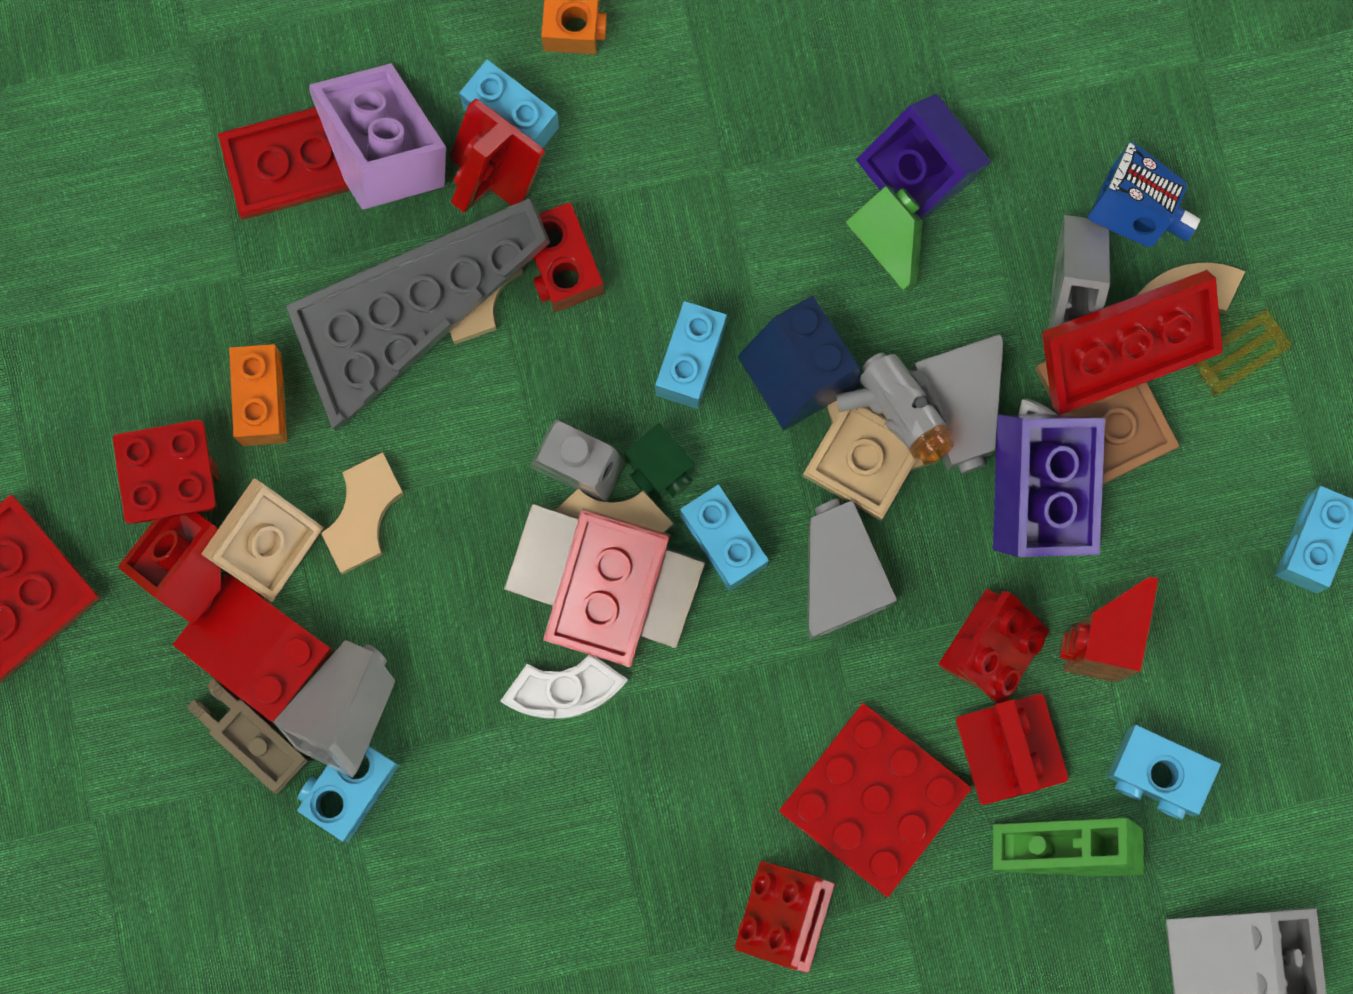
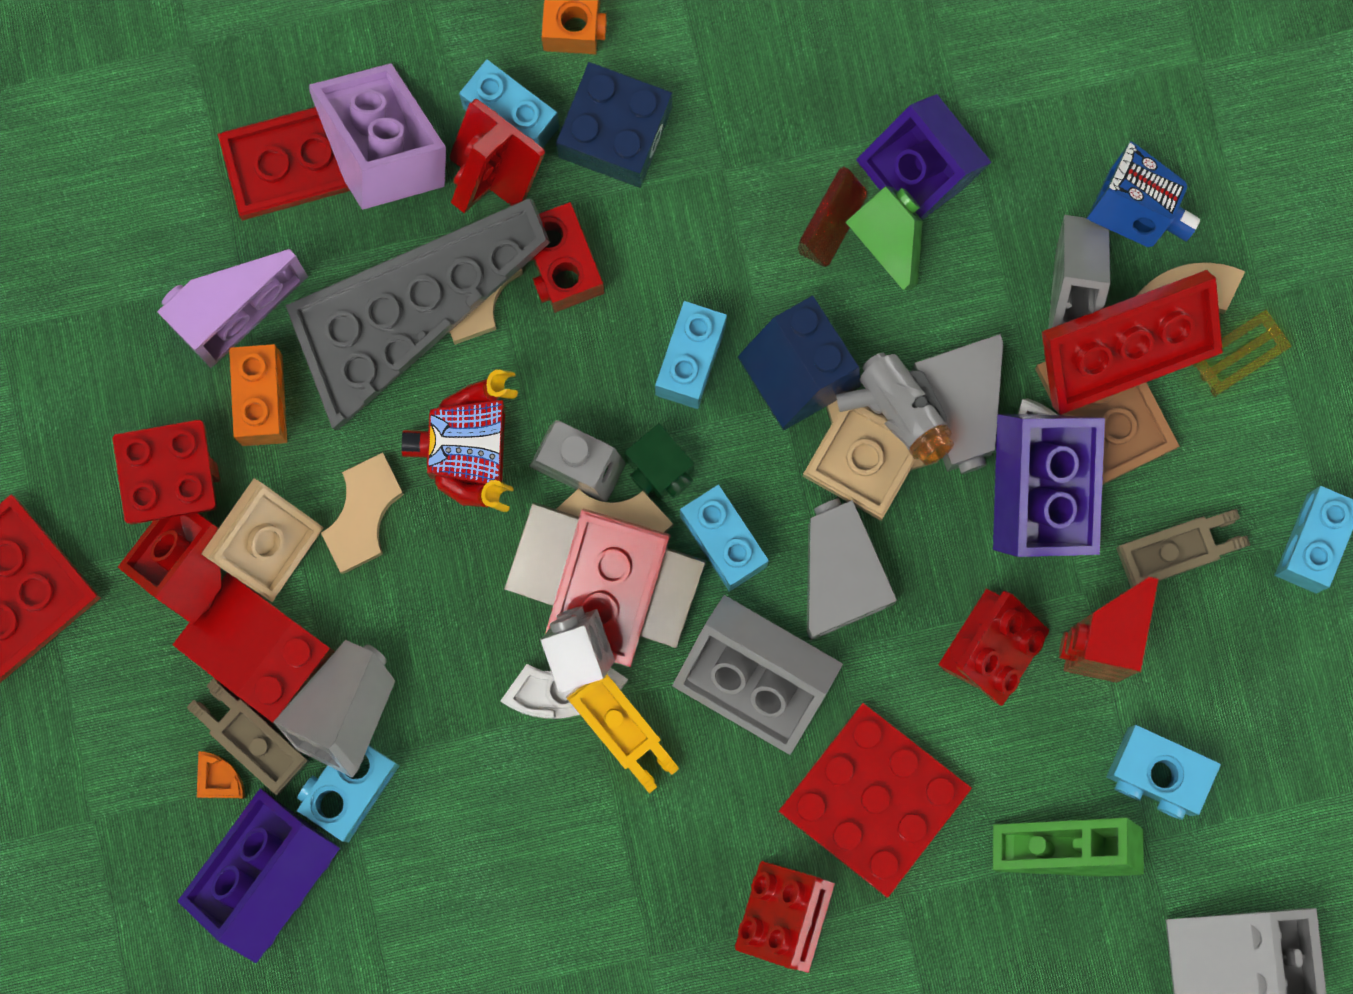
(218, 778): none -> orange tile
(228, 304): none -> lavender slope
(258, 876): none -> dark purple slope
(467, 443): none -> torso
(577, 649): none -> brick
(614, 124): none -> dark blue brick
(620, 727): none -> yellow hinge
(757, 674): none -> light grey slope
(829, 222): none -> clear red slope
(1011, 749): red bracket -> none
(1178, 549): none -> dark tan hinge

